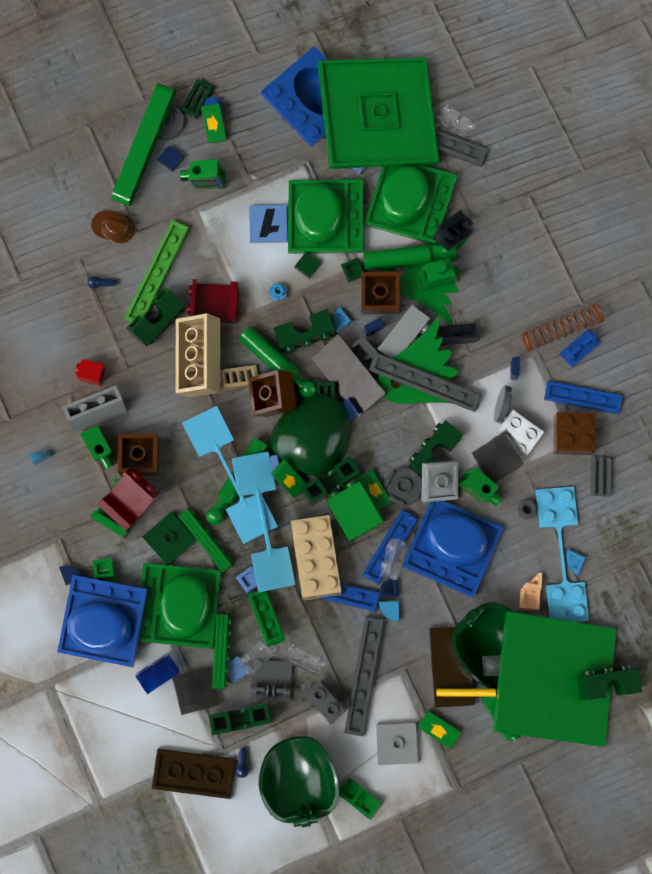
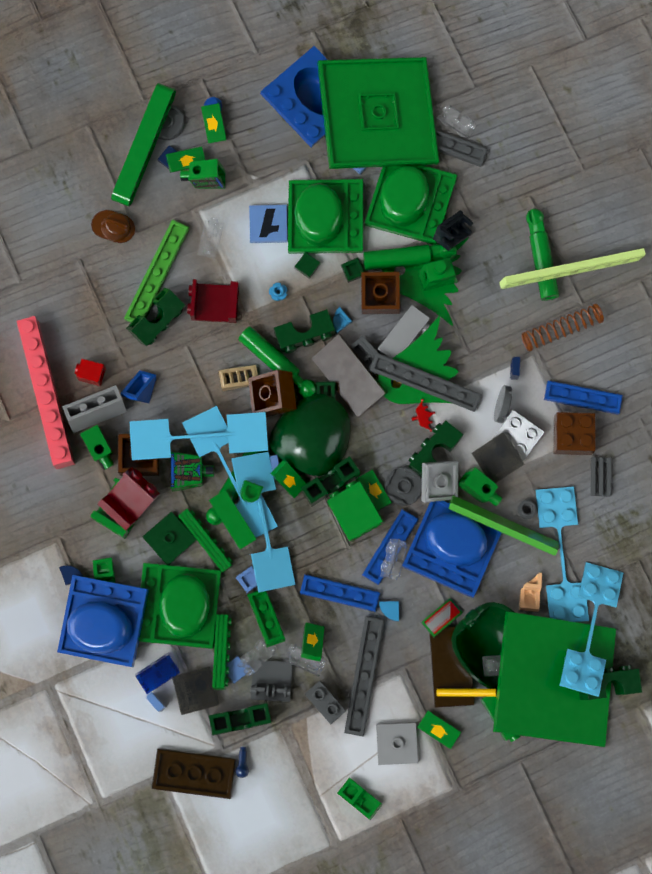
(37, 458): dark azure tile -> none
(45, 392): none -> coral brick
(94, 282): dark blue piece -> none
(140, 387): none -> blue slope
(152, 437): none -> medium azure hinge
(156, 703): none -> medium blue tile
(180, 160): none -> green tile
(188, 471): none -> torso
(190, 112): dark green tile -> none
(197, 355): tan brick -> none
(232, 519): none -> green tile
(250, 491): none -> green tile
(298, 781): dark green piece -> none
(312, 642): none -> green tile
(316, 557): tan brick -> none
(351, 408): dark blue tile -> none
(374, 327): dark blue tile -> none
(388, 589): dark blue tile -> none
(423, 416): none -> red piece
(441, 617): none -> slope
(457, 334): black hinge -> none
(504, 525): none -> bright green tile
(541, 253): none -> green piece
(572, 268): none -> yellowish green tile
(574, 561): dark azure tile -> none
(579, 348): blue hinge -> none
(581, 669): none -> medium azure hinge

